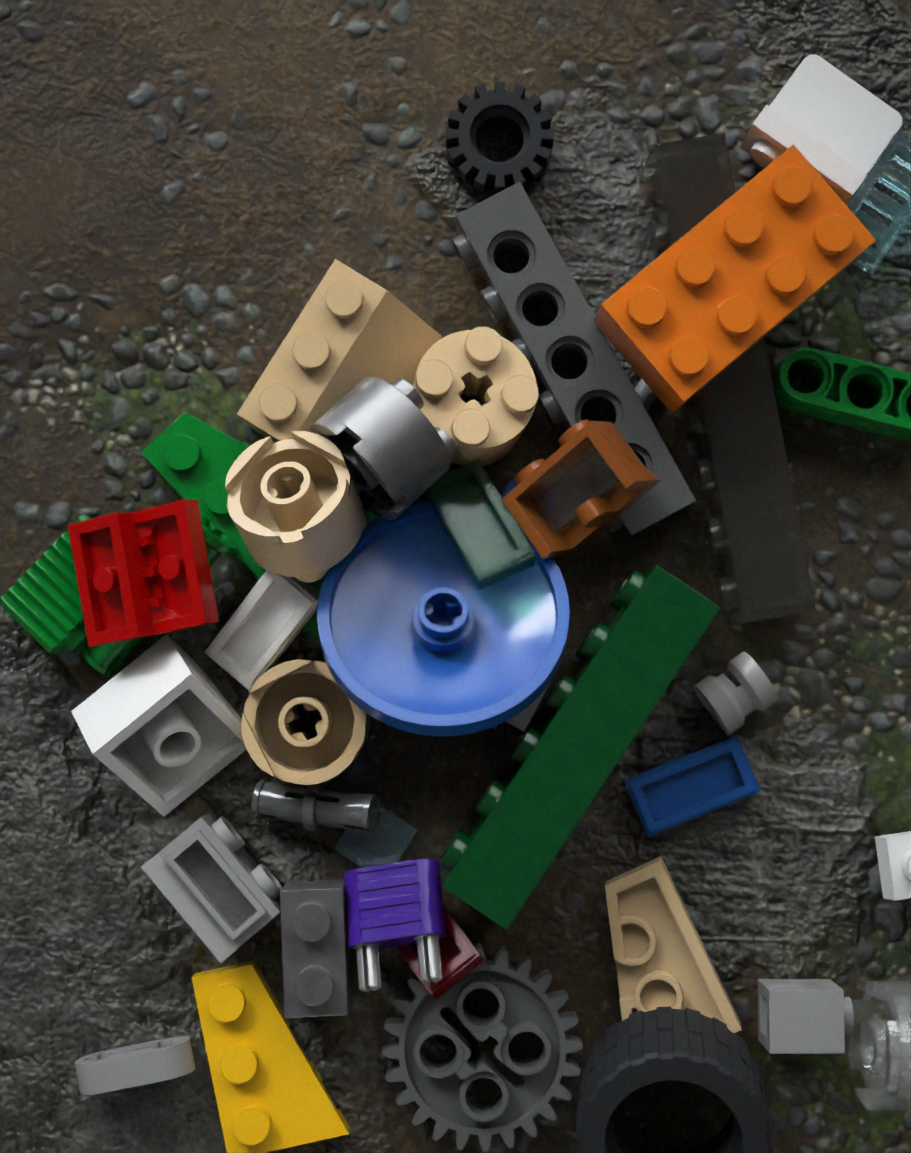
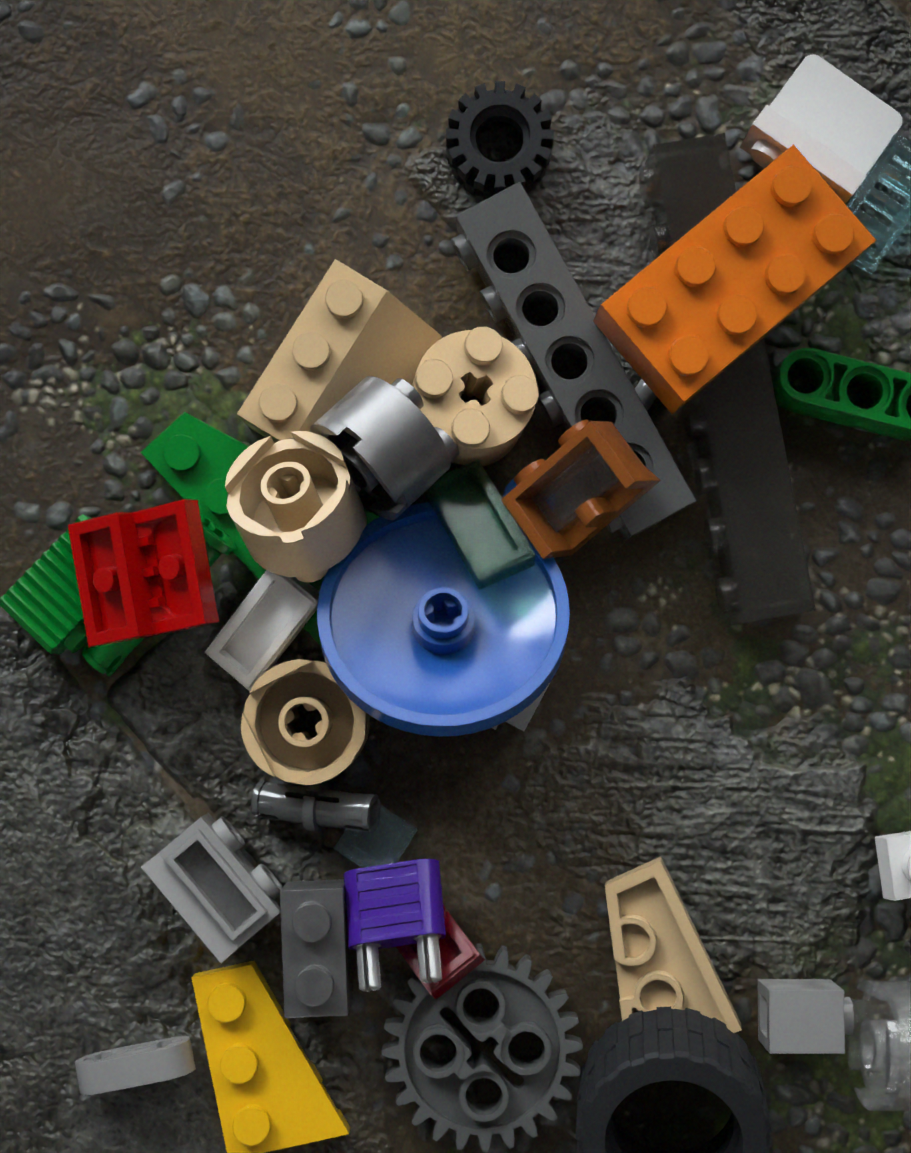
(161, 726): white slope -> none
(577, 743): dark green brick -> none
(691, 785): blue tile -> none
(736, 693): light grey wheel -> none

